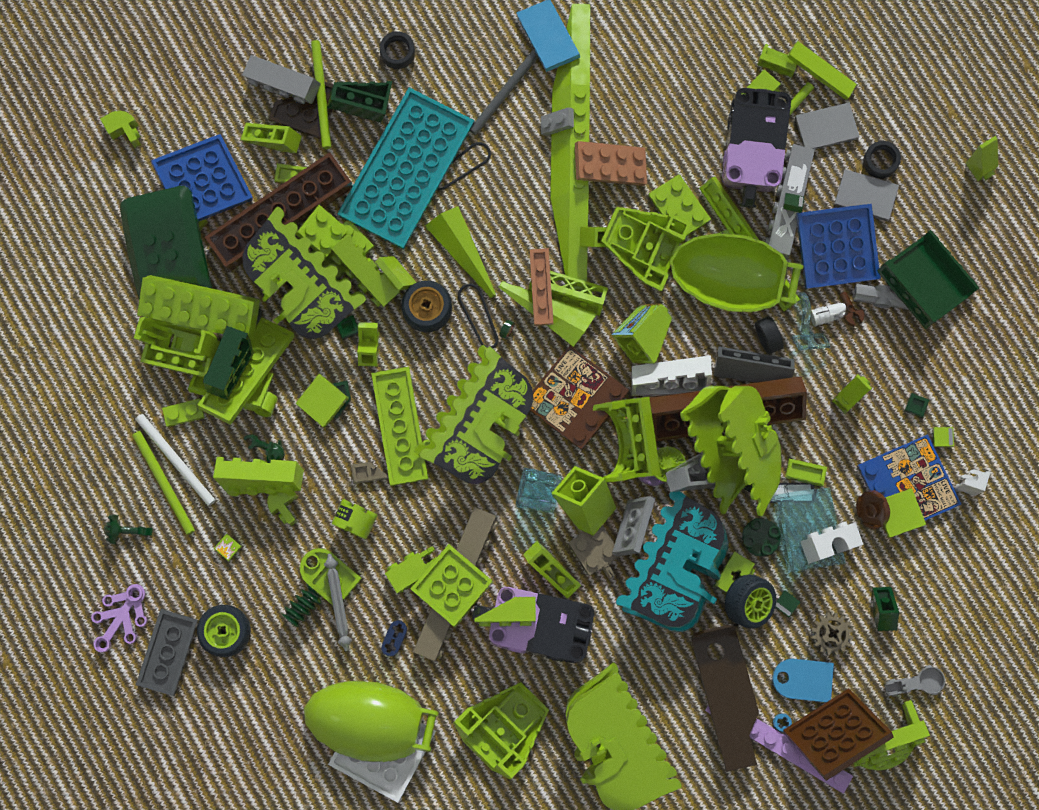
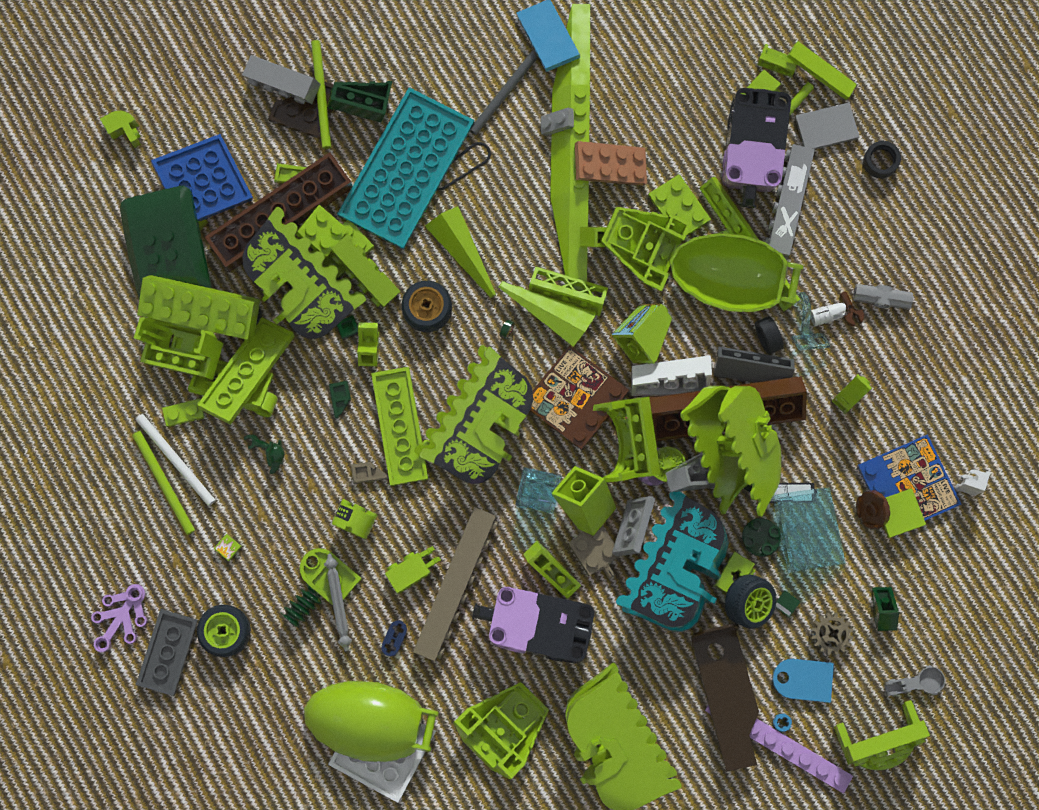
(113, 529): dark green piece -> none
(228, 363): dark green wedge -> none
(258, 476): lime wedge -> none
(272, 136): lime slope -> none
(278, 502): lime brick -> none
(322, 400): lime tile -> none
(395, 272): lime tile -> none
(397, 36): black tyre -> none
(452, 585): lime plate -> none
(486, 309): black piece -> none
(516, 610): lime slope -> none
(541, 287): nougat plate -> none
(793, 202): dark green tile -> none
(805, 472): lime tile -> none
(820, 546): white arch -> none
(838, 246): blue plate -> none
(838, 734): reddish brown plate -> none
(863, 189): light grey tile -> none
(916, 405): dark green tile -> none
(928, 279): dark green panel -> none
(943, 437): lime tile -> none
(984, 160): lime slope -> none

